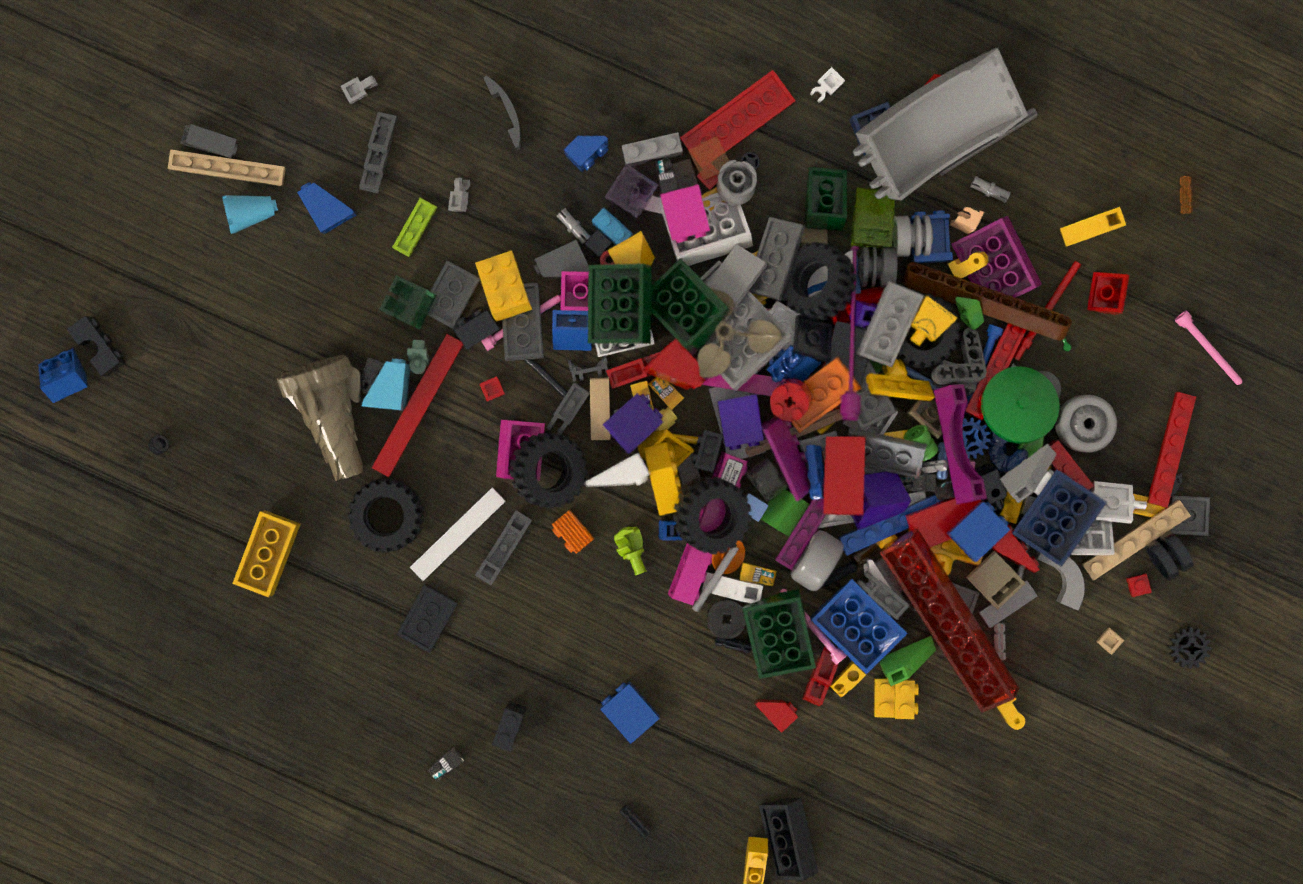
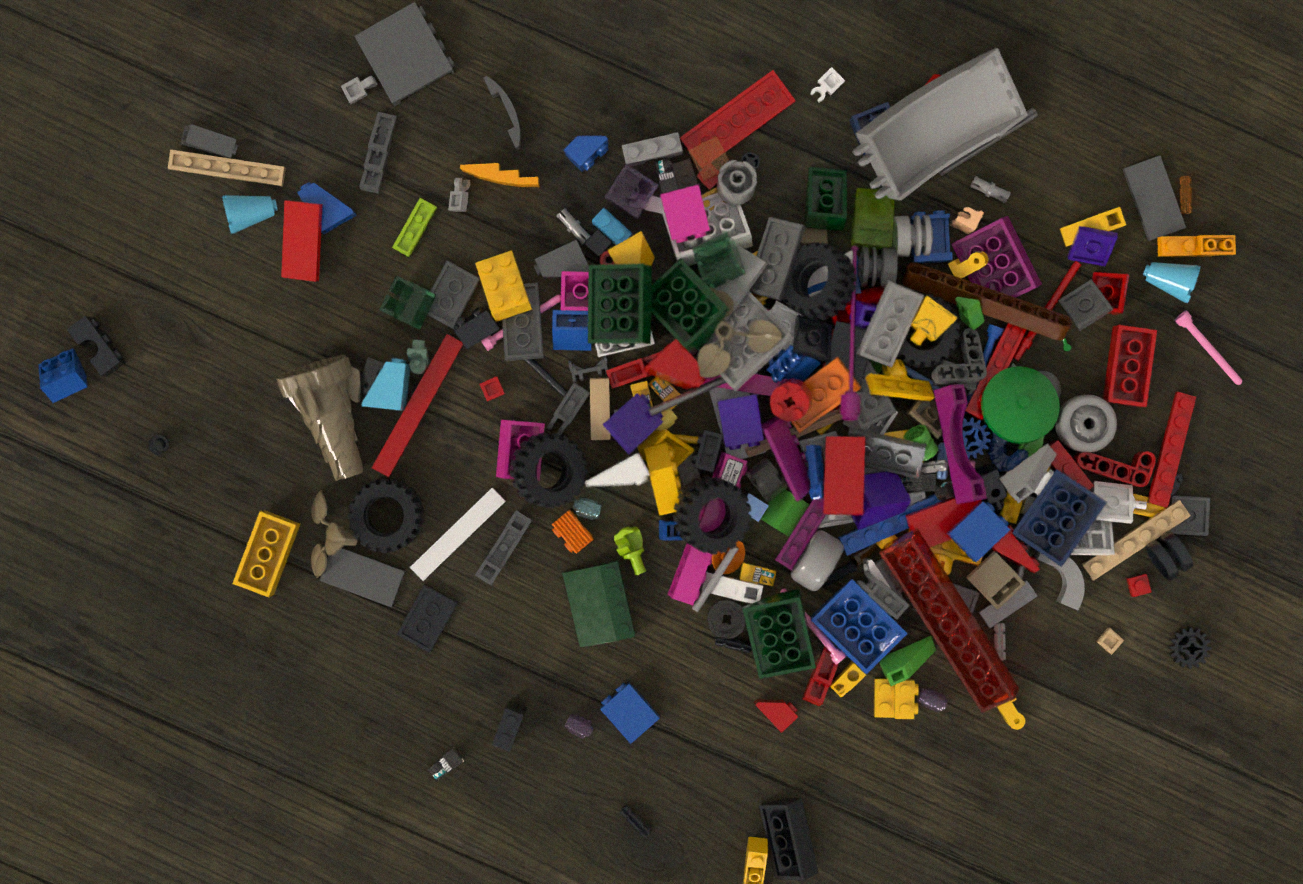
(301, 240): none -> red tile
(335, 539): none -> dark tan plant
(363, 576): none -> dark grey tile
(404, 53): none -> dark grey panel
(493, 173): none -> light orange slope
(579, 726): none -> clear purple brick
(587, 508): none -> clear light blue brick
(599, 604): none -> dark green slope
(686, 396): none -> flat silver bar
(718, 260): none -> clear green piece
(932, 699): none -> clear purple brick
(1085, 305): none -> dark grey tile
(1092, 246): none -> dark purple tile
(1111, 467): none -> red beam
(1129, 366): none -> red brick
(1154, 198): none -> dark grey tile
(1173, 278): none -> medium azure cone
(1196, 245): none -> light orange slope

